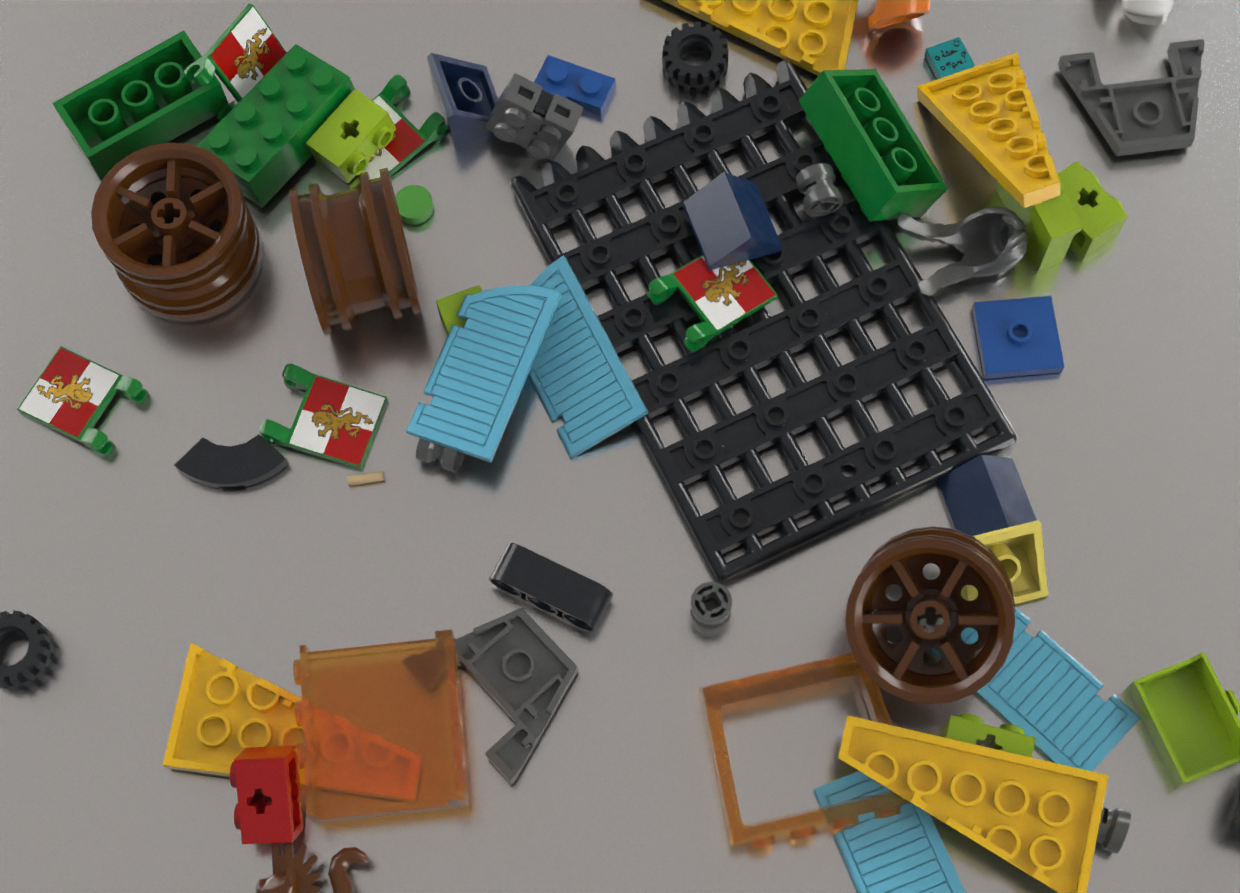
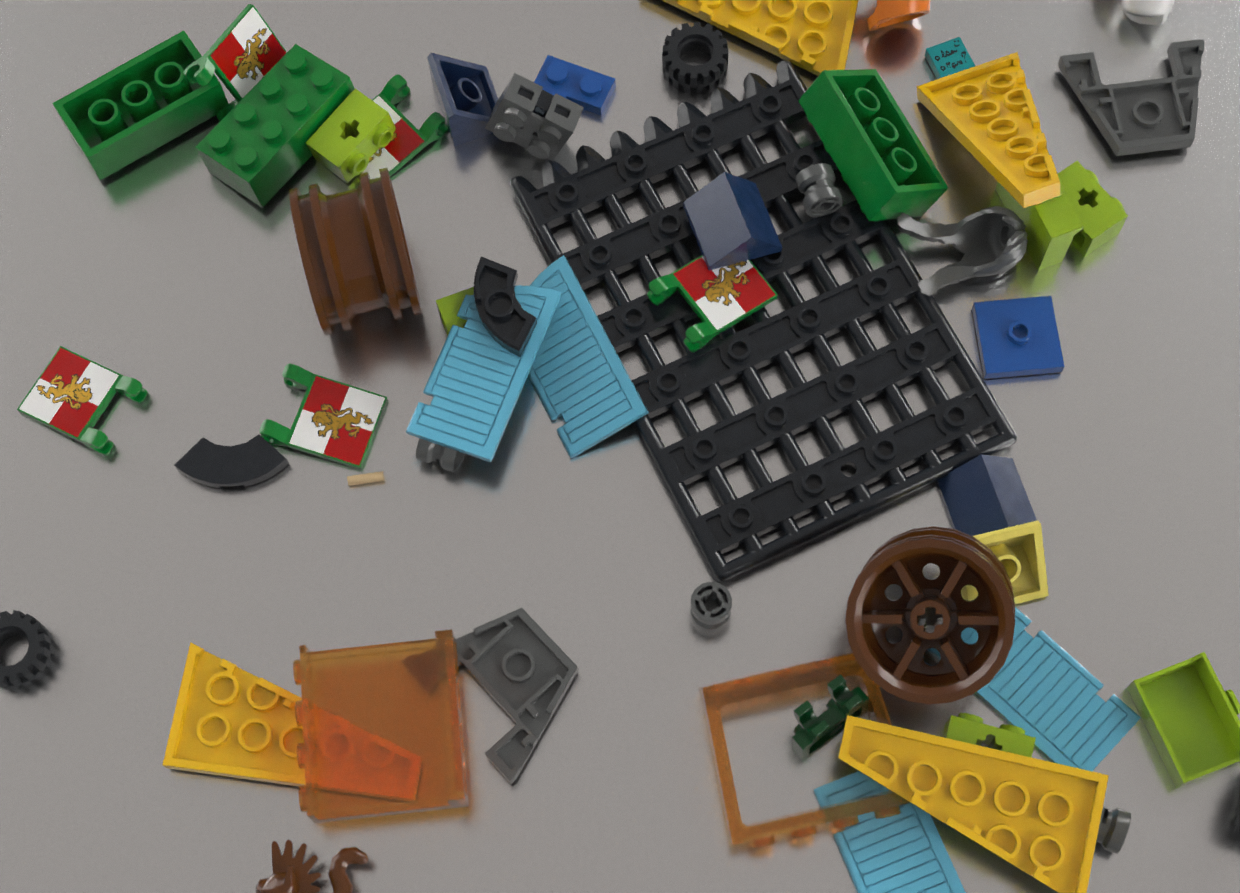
(164, 207): reddish brown wheel -> none
(278, 775): red brick -> none
(414, 204): bright green tile -> none
(499, 307): none -> black tile
(551, 587): black beam -> none
(816, 731): none -> dark green plate

